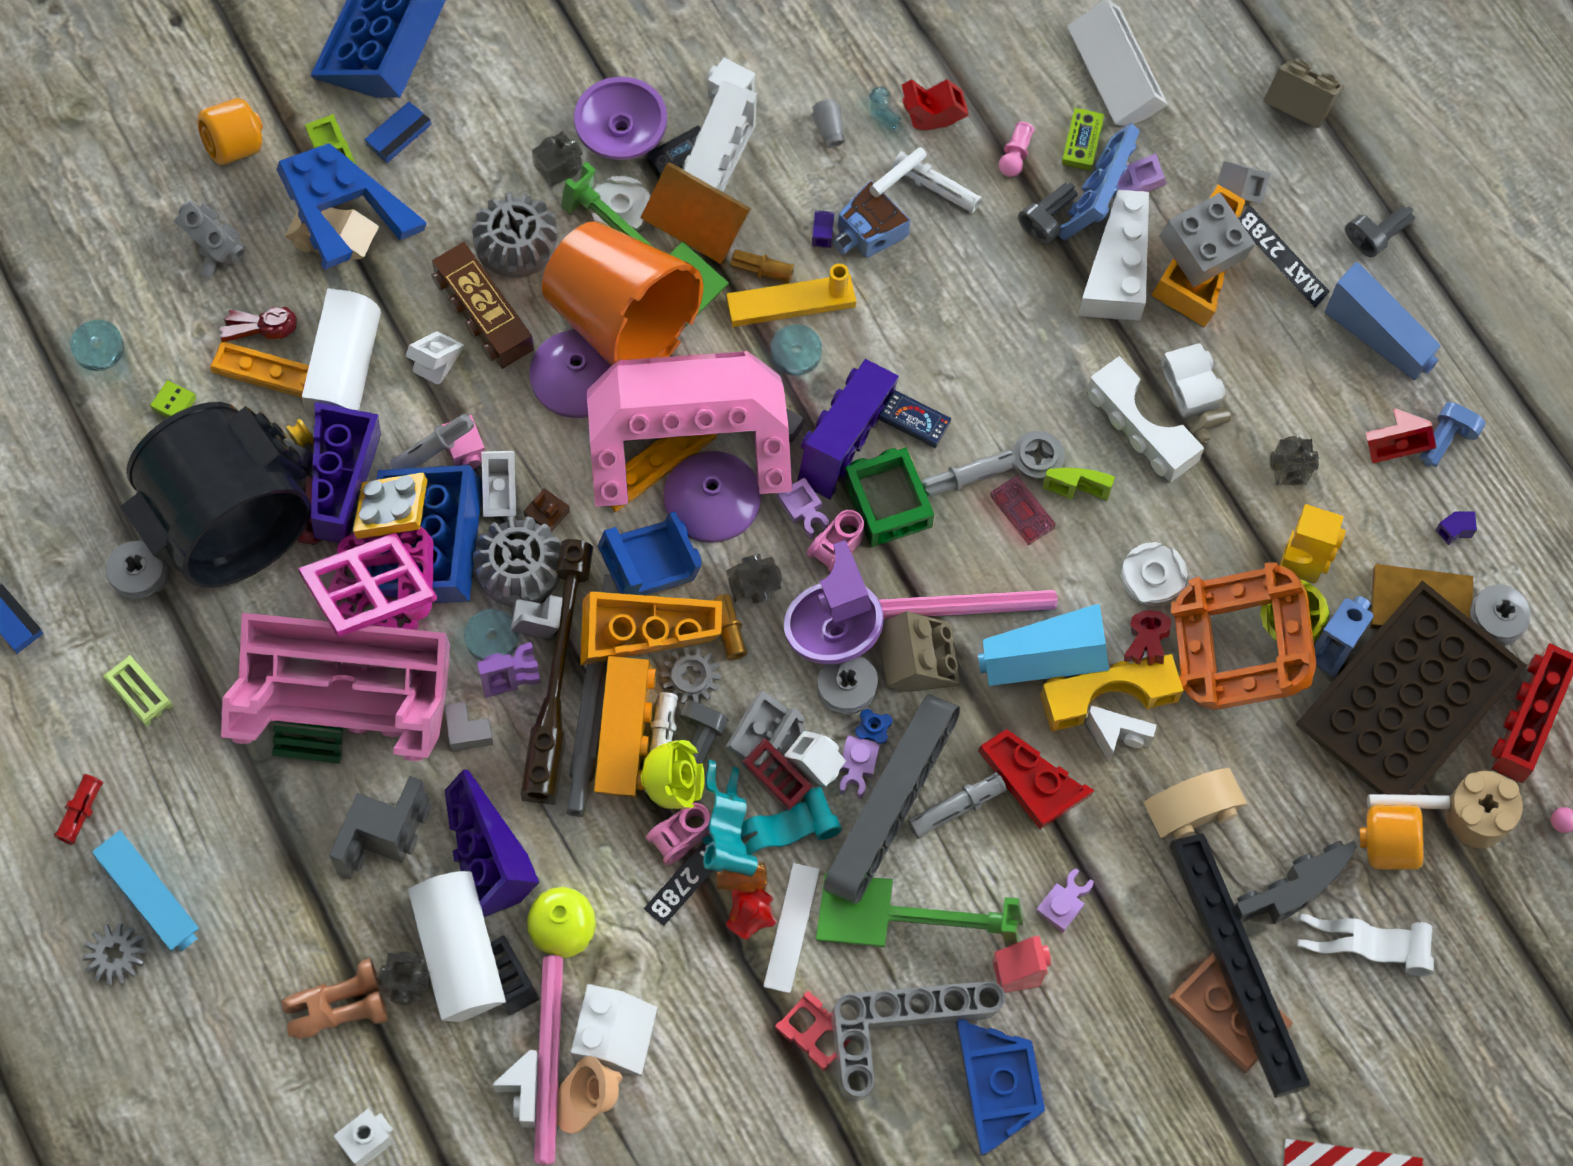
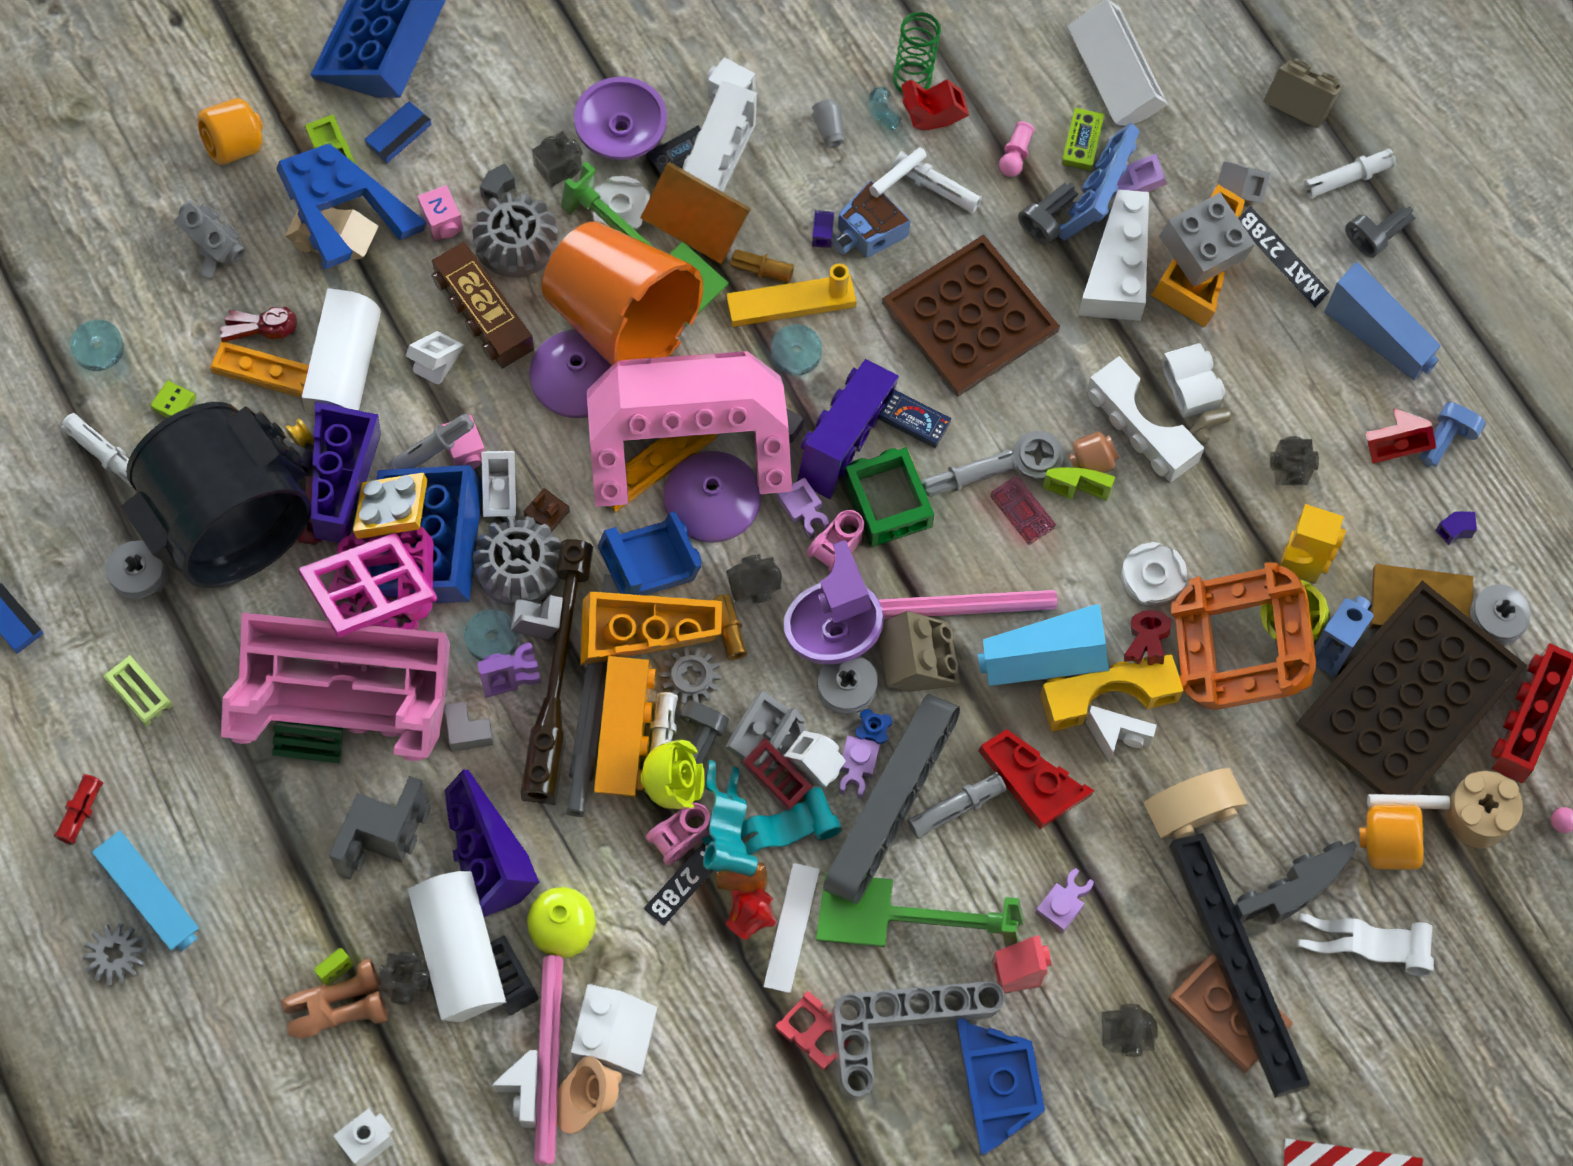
(112, 457): none -> white pin
(333, 967): none -> lime tile
(440, 213): none -> bright pink brick
(497, 183): none -> dark grey piece
(929, 69): none -> green piece
(970, 315): none -> reddish brown plate
(1094, 453): none -> nougat head
(1129, 1030): none -> clear smoke brick
(1362, 168): none -> white pin

